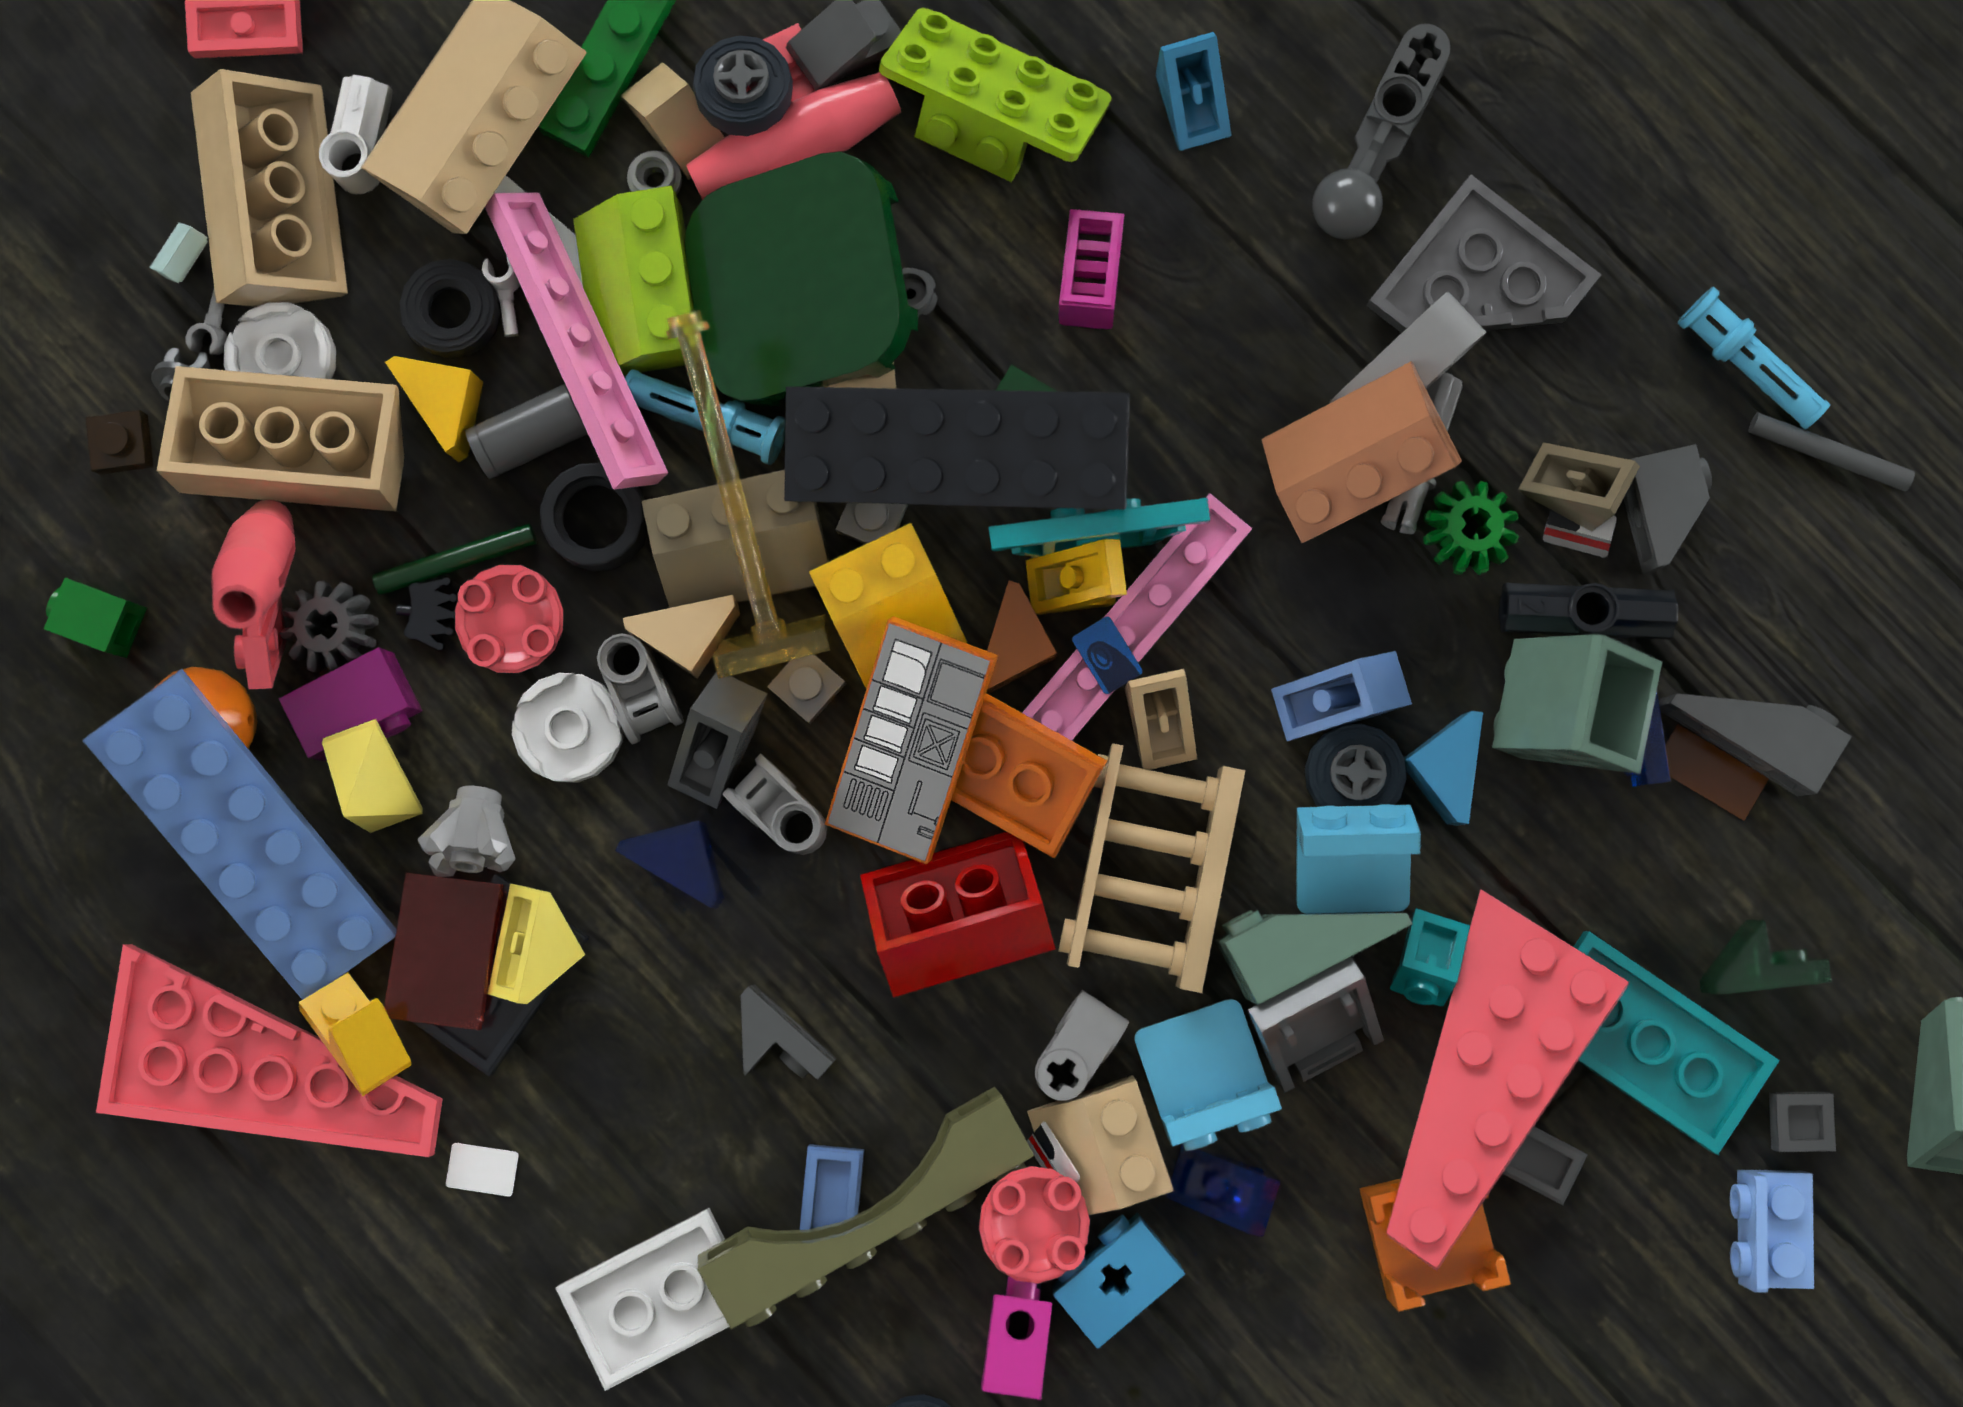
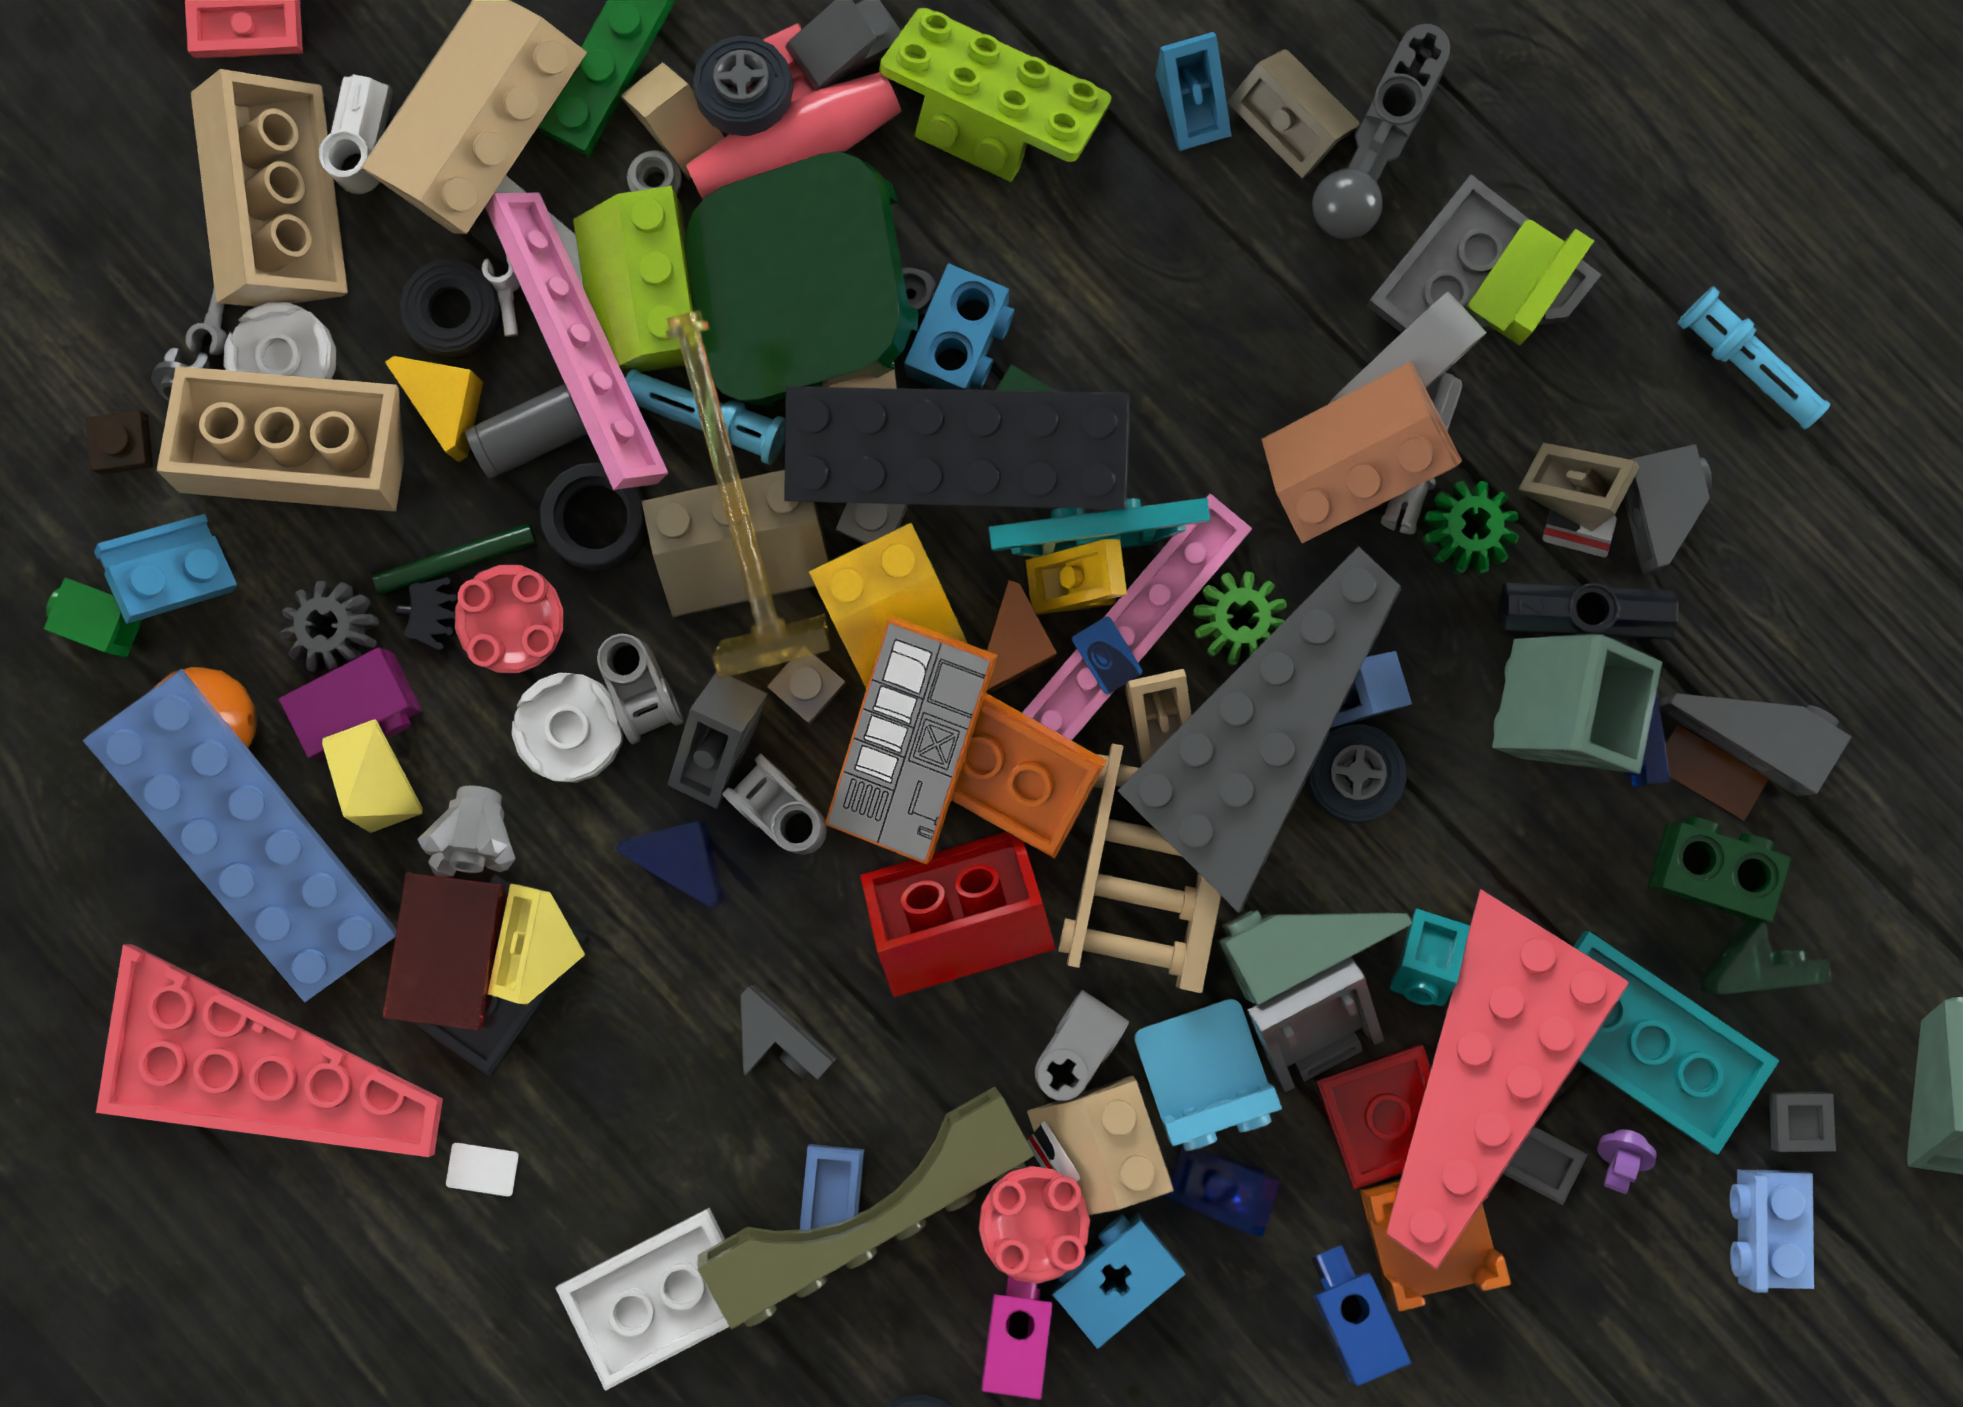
(165, 568): none -> dark azure plate
(179, 253): light aqua tile -> none
(250, 585): coral plate -> none
(356, 1033): yellow slope -> none
(686, 632): tan slope -> none
(946, 329): none -> dark azure brick
(1090, 303): dark pink slope -> none
(1236, 599): none -> bright green gear
(1247, 751): none -> dark grey wing
(1292, 111): none -> dark tan panel
(1355, 858): medium azure bracket -> none
(1369, 1343): none -> blue torso
(1376, 1112): none -> red tile
(1447, 767): dark azure slope -> none
(1527, 280): none -> lime panel
(1627, 1155): none -> medium lavender plate
(1717, 881): none -> dark green brick
(1831, 451): dark grey bar -> none

